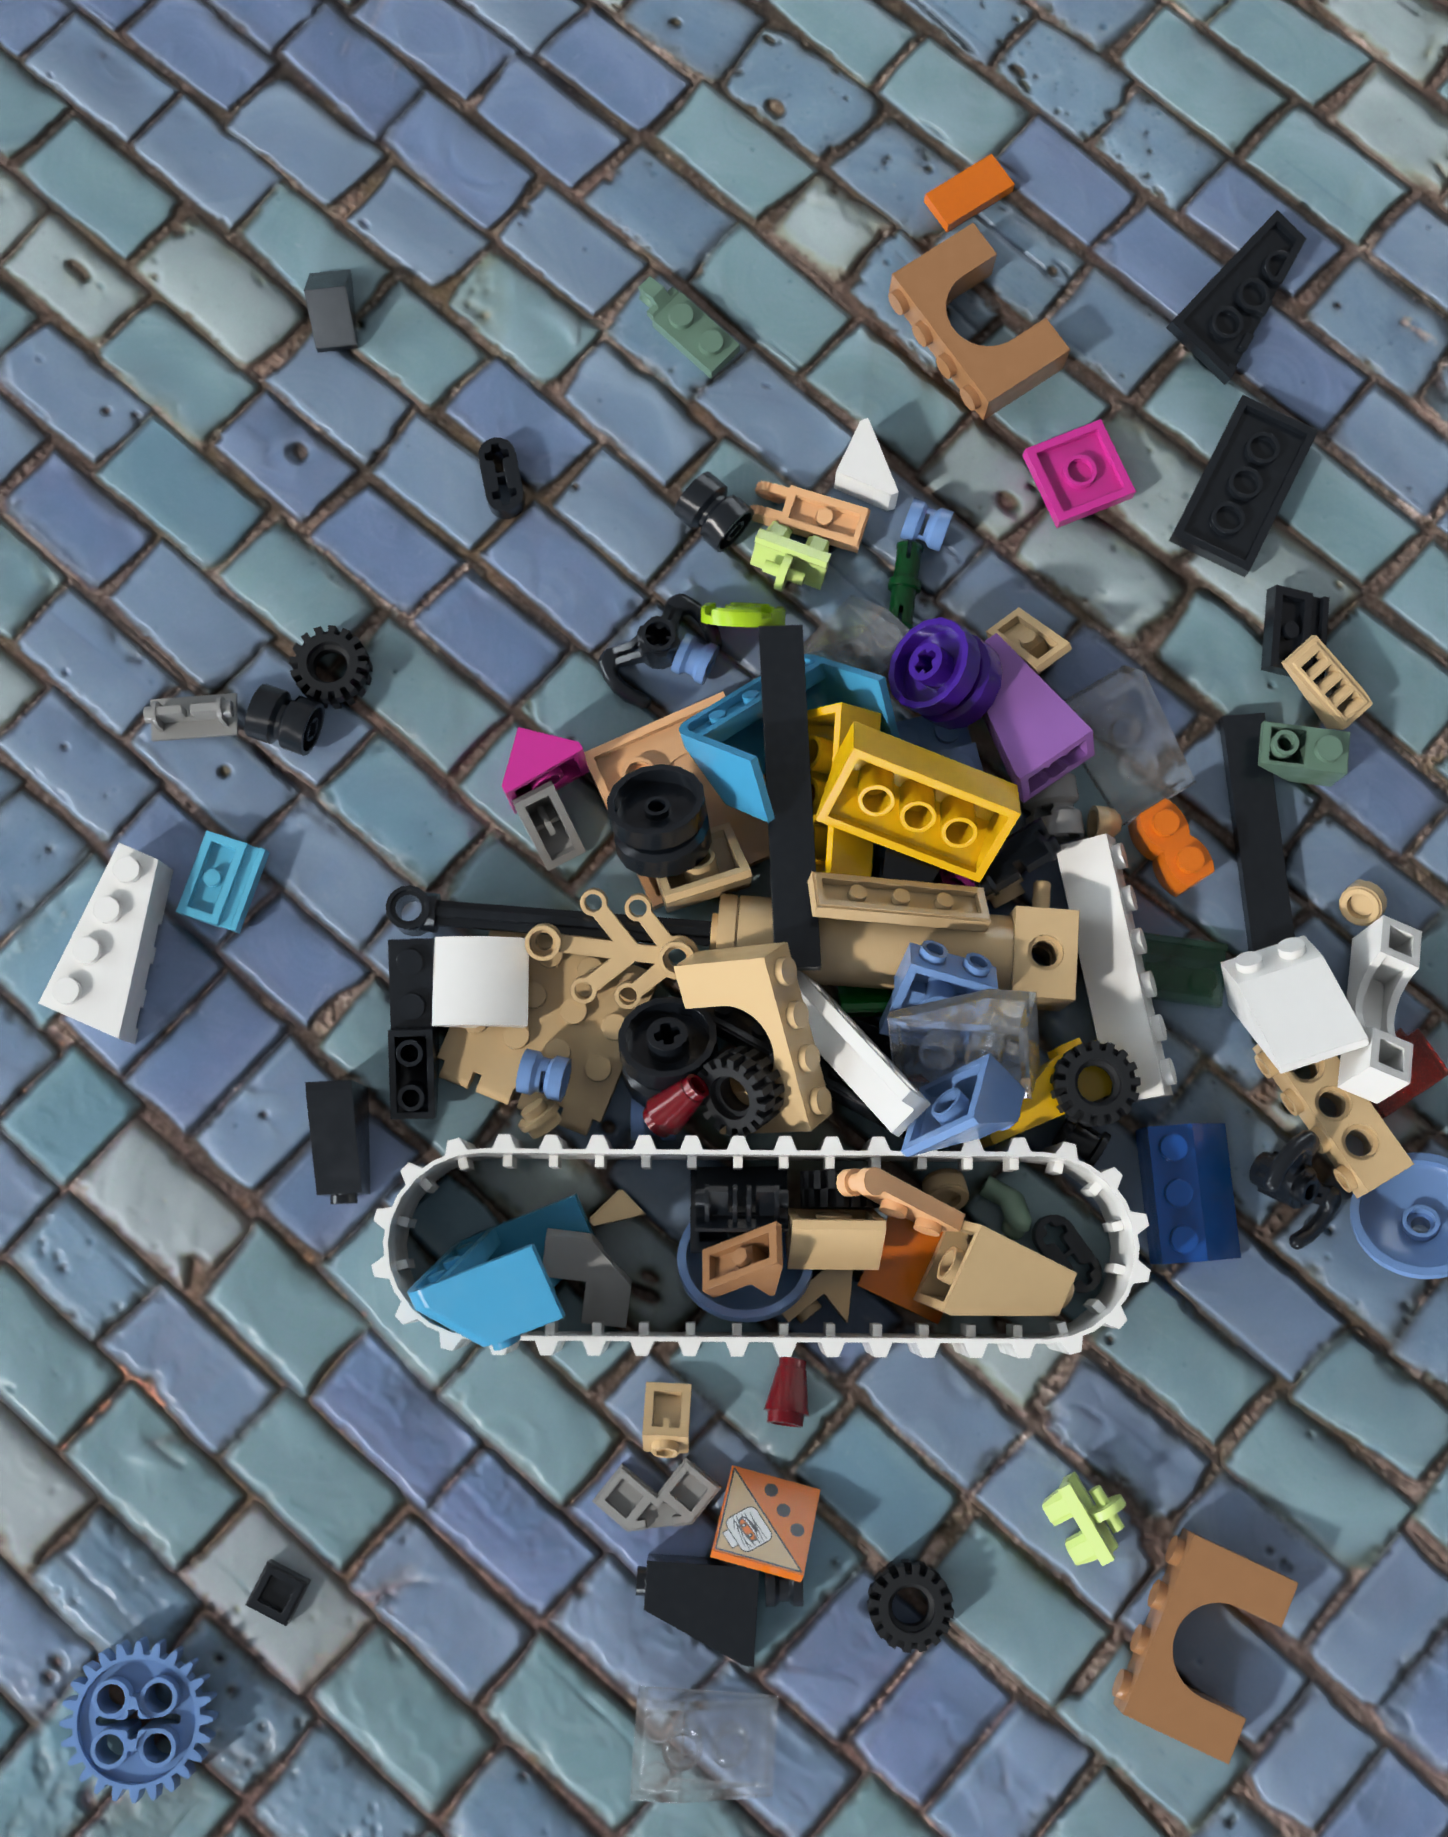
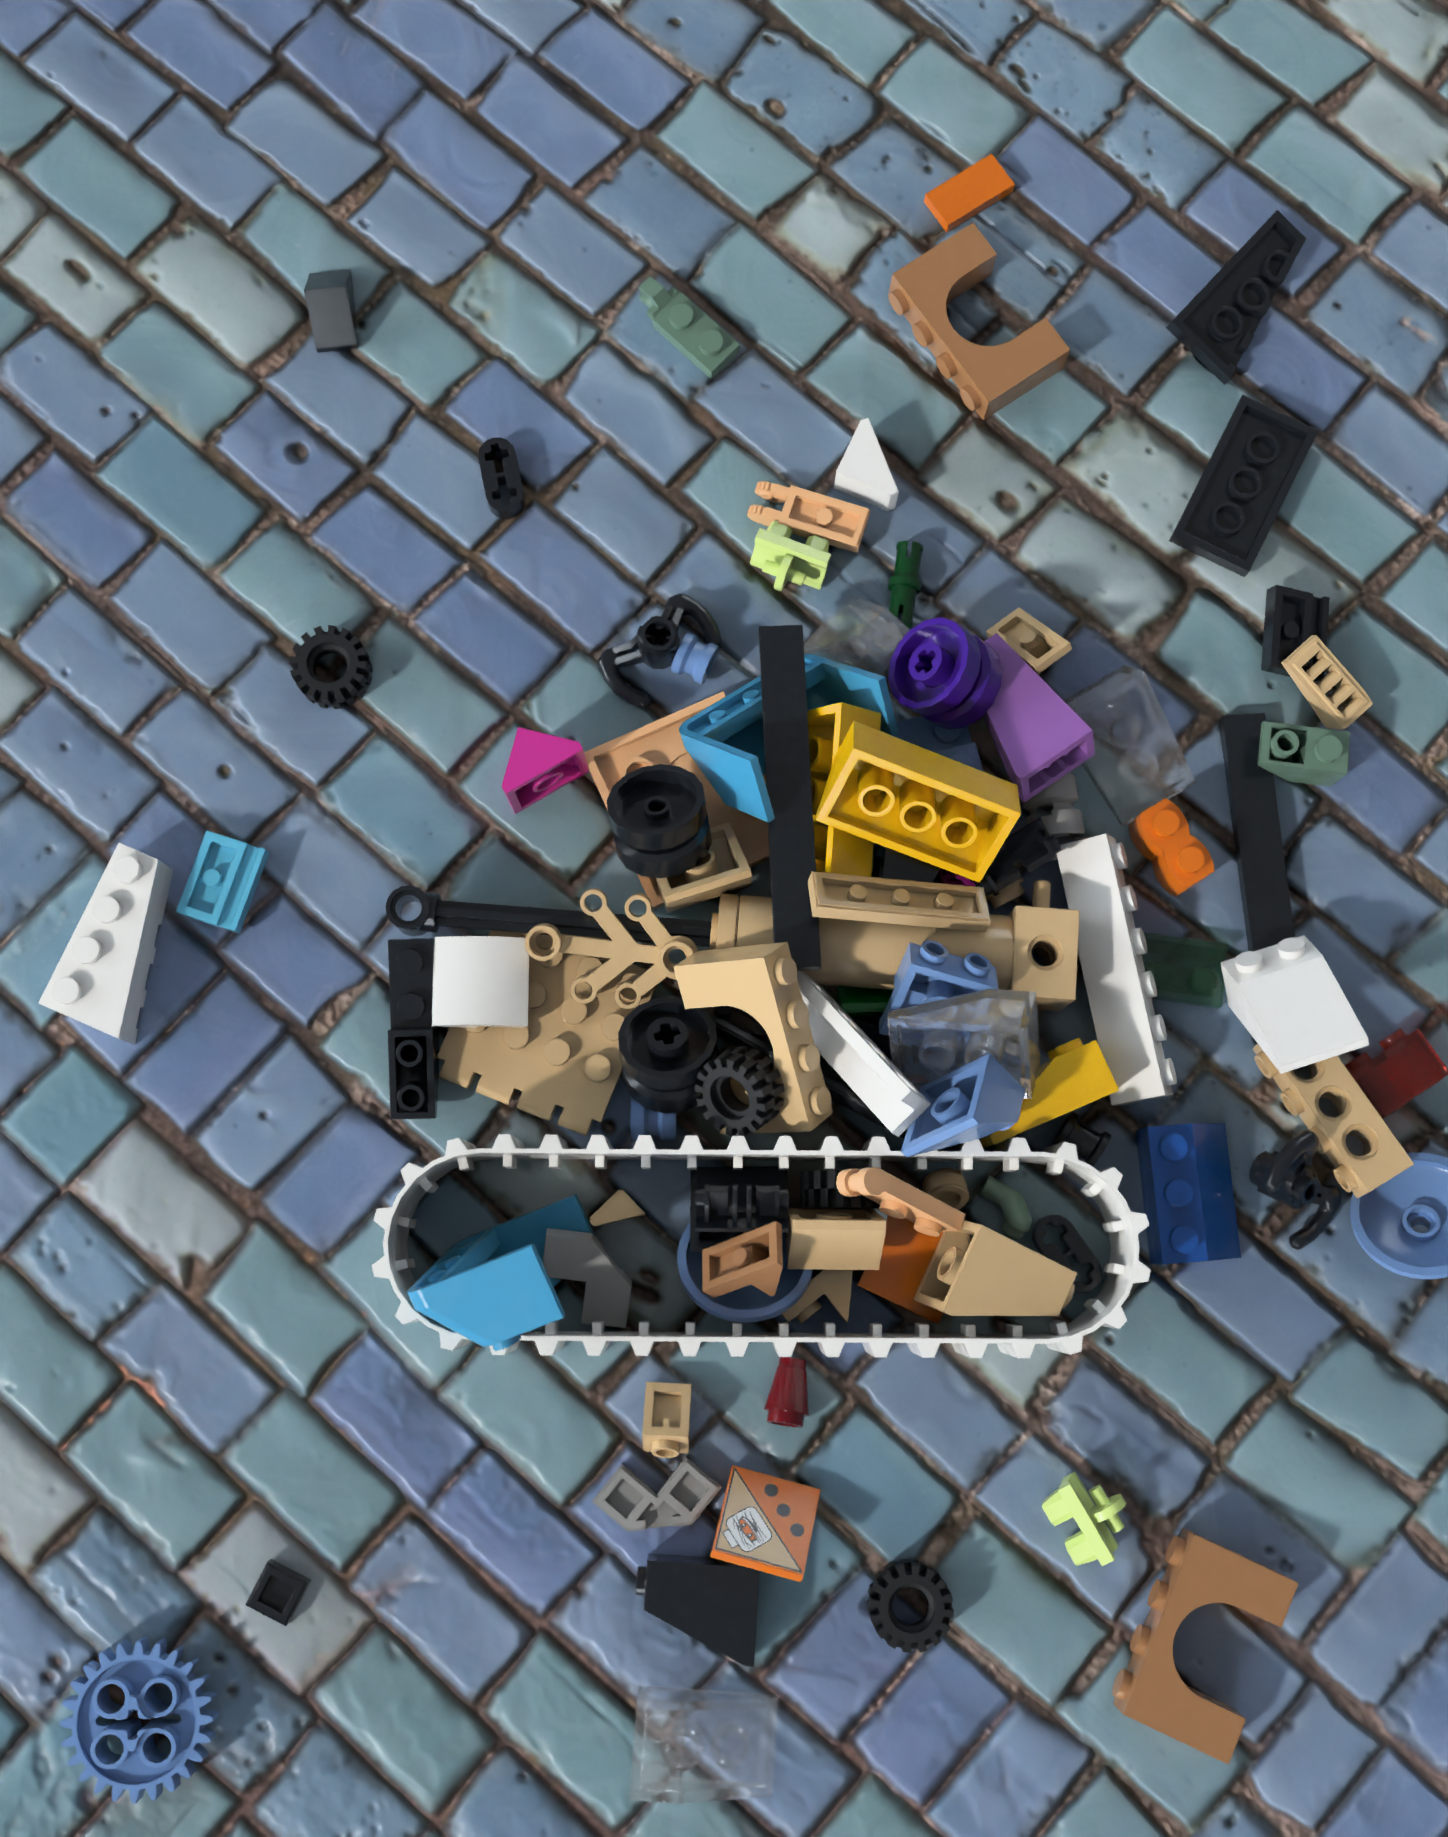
(192, 717): light grey hinge -> none
(277, 717): black wheel -> none
(339, 1139): black slope -> none
(539, 1117): tan plate -> none
(543, 1075): medium blue wheel -> none
(548, 825): light grey slope -> none
(673, 1107): dark red cone -> none
(708, 507): black wheel -> none
(743, 614): lime tile -> none
(782, 1590): black wheel -> none
(935, 528): medium blue wheel -> none
(1078, 473): dark pink plate -> none
(1103, 820): tan hinge -> none
(1122, 1078): black tyre -> none
(1362, 902): tan tile -> none
(1379, 969): white arch -> none

